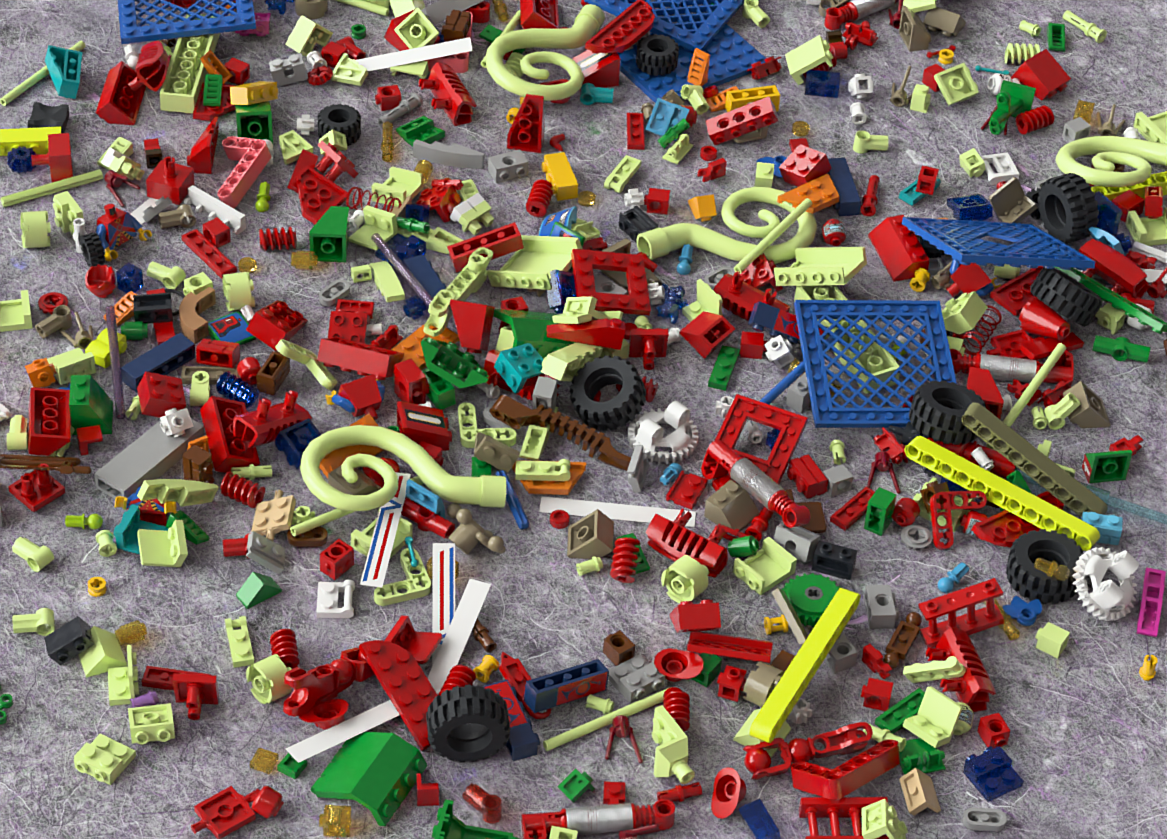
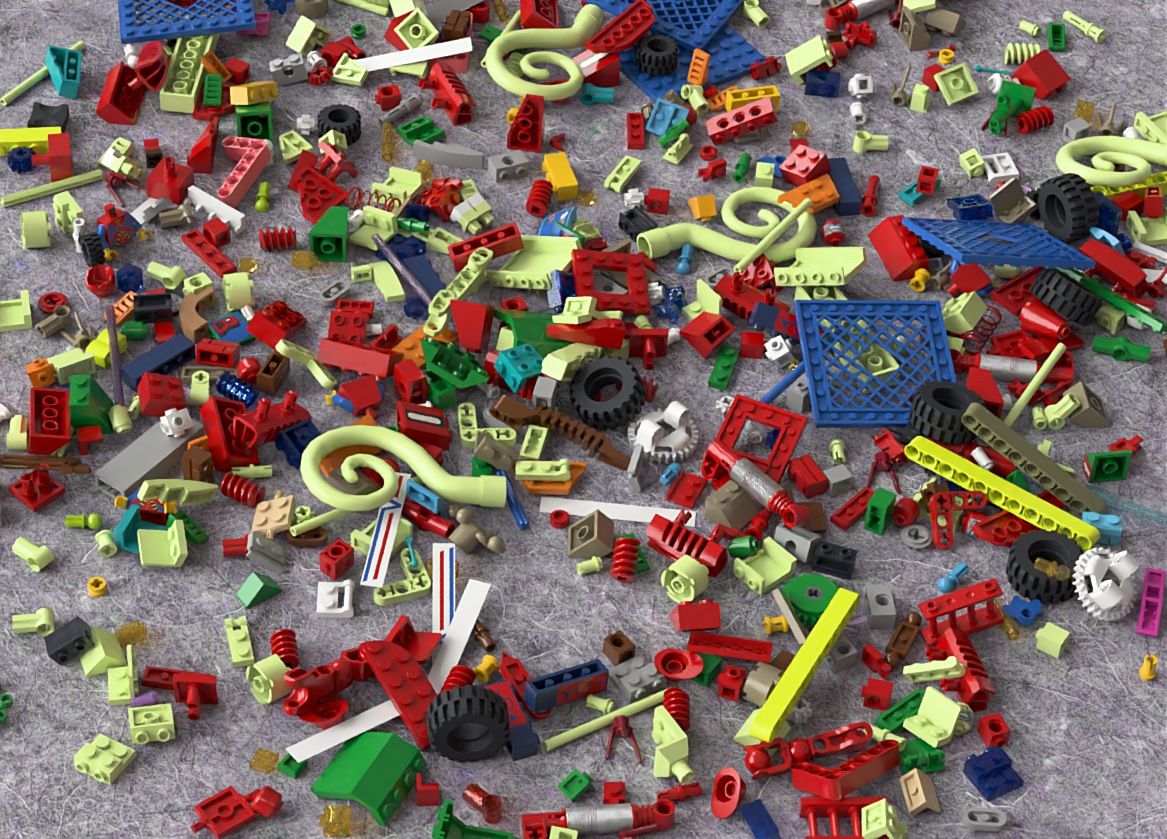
(120, 419): none -> yellowish green brick
(742, 168): none -> green pin

